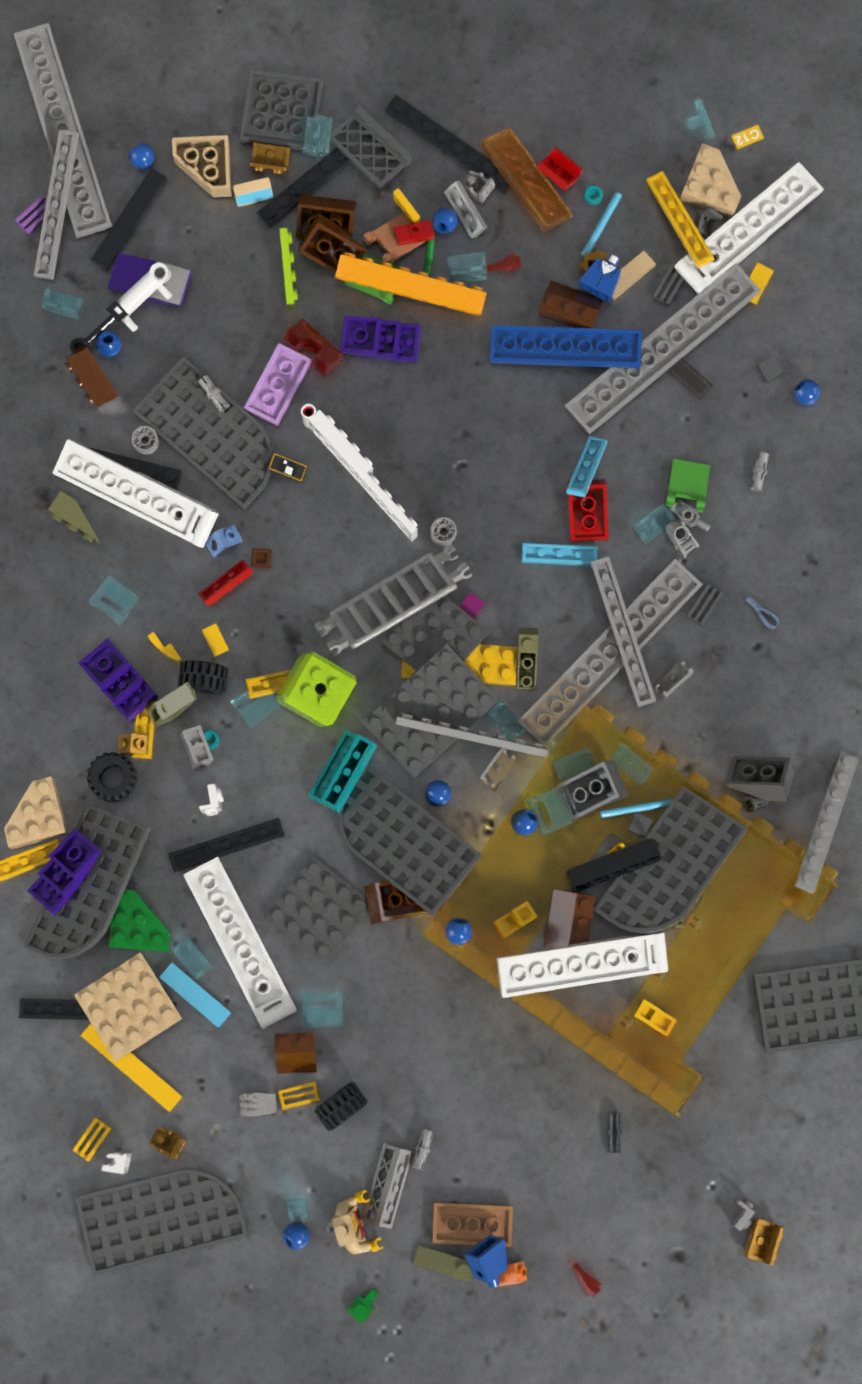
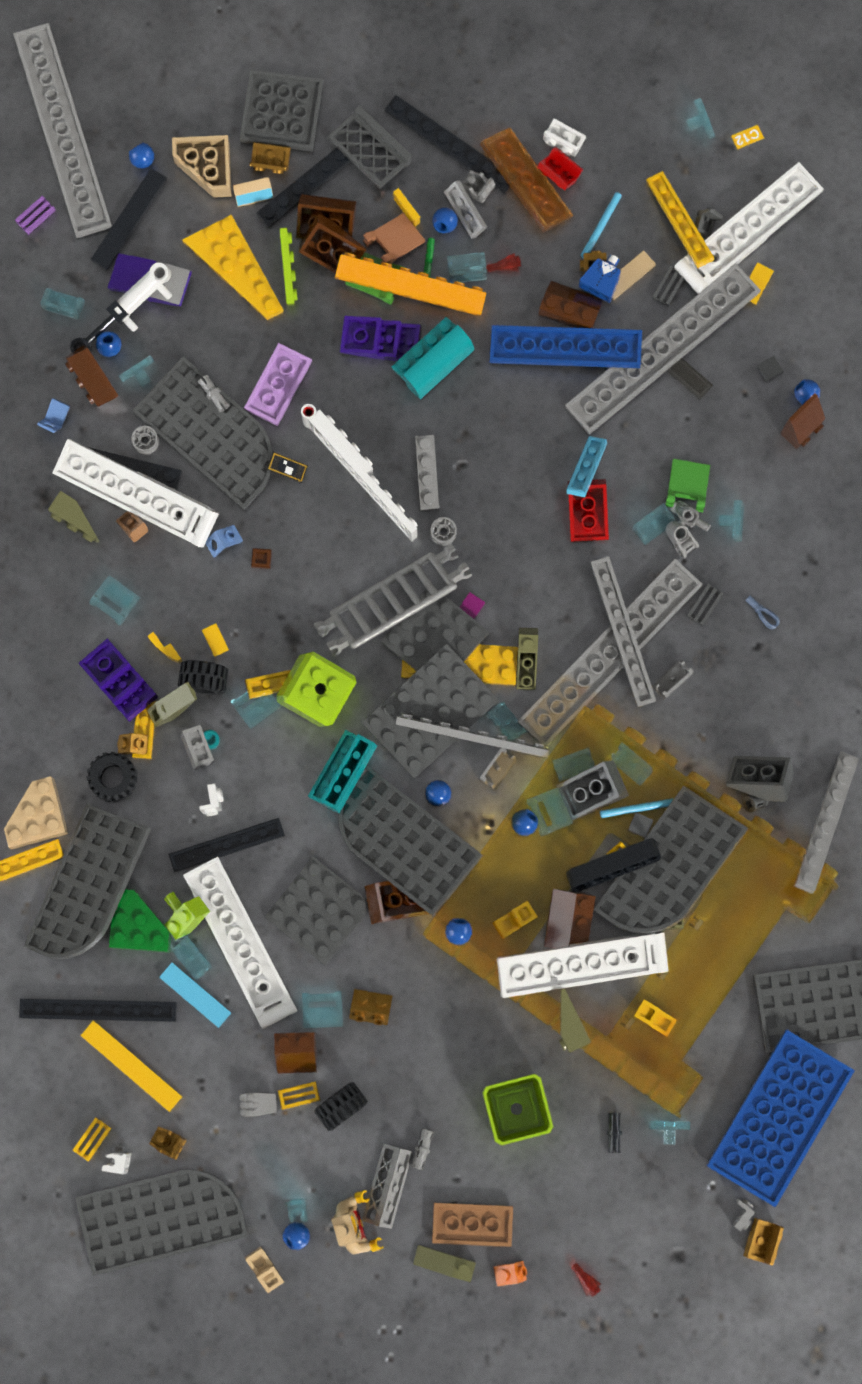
(55, 416): none -> medium blue bracket
(56, 204): light grey plate -> none
(64, 871): dark purple slope -> none
(128, 1006): tan plate -> none
(132, 526): none -> medium nougat slope
(138, 371): none -> clear light blue tile
(185, 915): none -> lime brick
(225, 583): red plate -> none
(232, 259): none -> yellow wing
(264, 1269): none -> tan slope
(306, 337): clear red arch -> none
(317, 135): clear light blue hinge -> none
(362, 1306): green plate -> none
(370, 1007): none -> pearl gold bracket
(414, 232): red plate -> none
(427, 473): none -> light grey plate
(433, 357): none -> teal brick
(488, 1260): blue torso -> none
(535, 1113): none -> lime plate
(558, 554): medium azure tile -> none
(564, 138): none -> white bracket
(571, 1028): none -> olive slope
(593, 195): teal tile -> none
(669, 1129): none -> clear light blue tile
(711, 183): tan brick -> none
(734, 521): none -> clear light blue tile
(759, 471): light grey pin -> none
(780, 1118): none -> blue plate
(804, 422): none -> reddish brown slope

